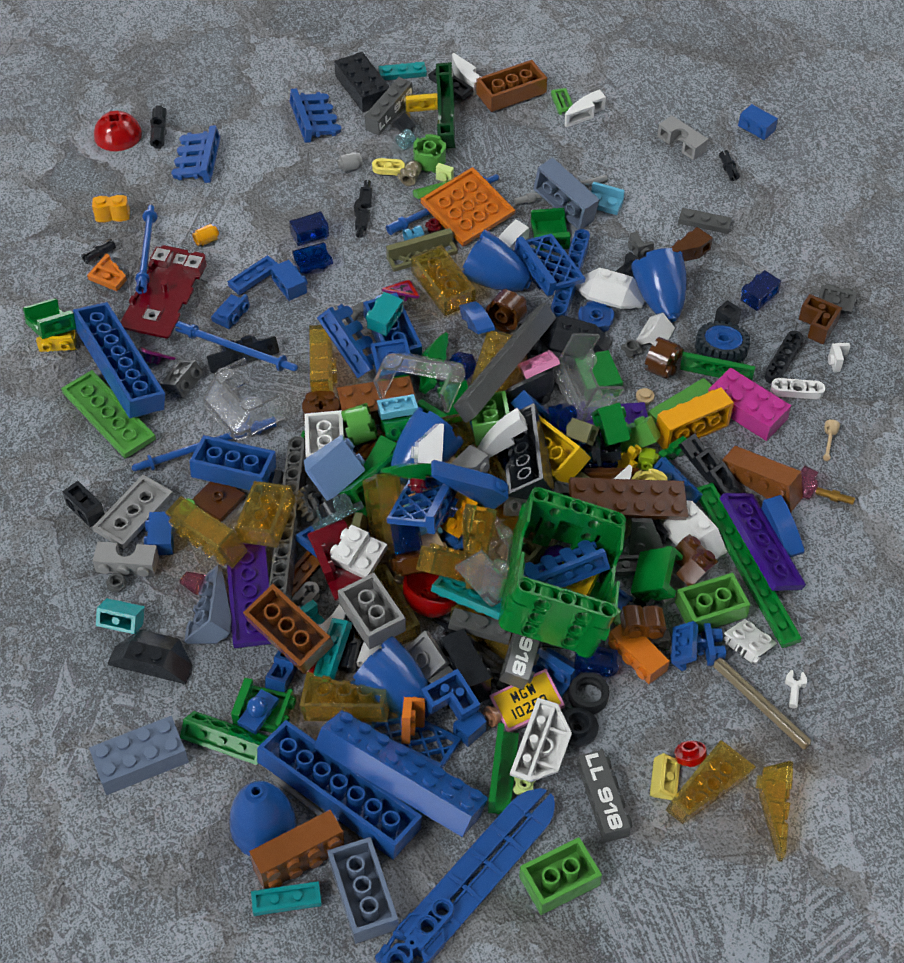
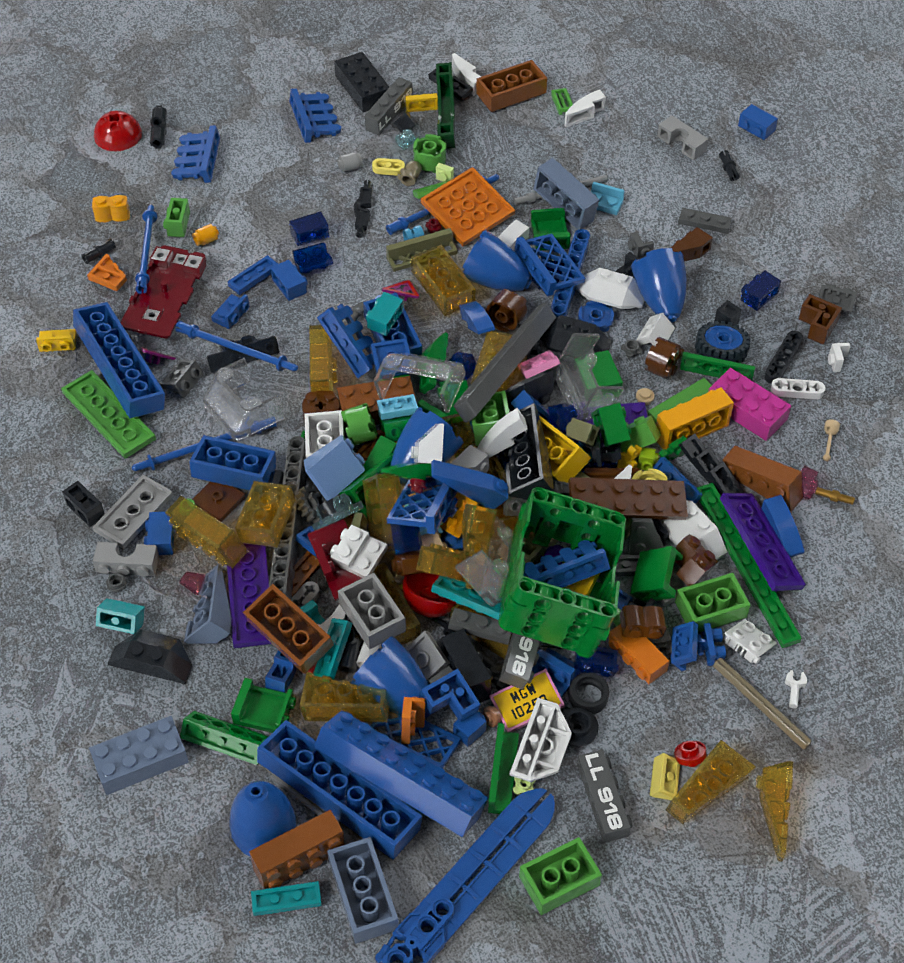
(47, 318): green panel -> none
(177, 217): none -> bright green brick
(258, 711): blue tile -> none
(402, 70): teal plate -> none

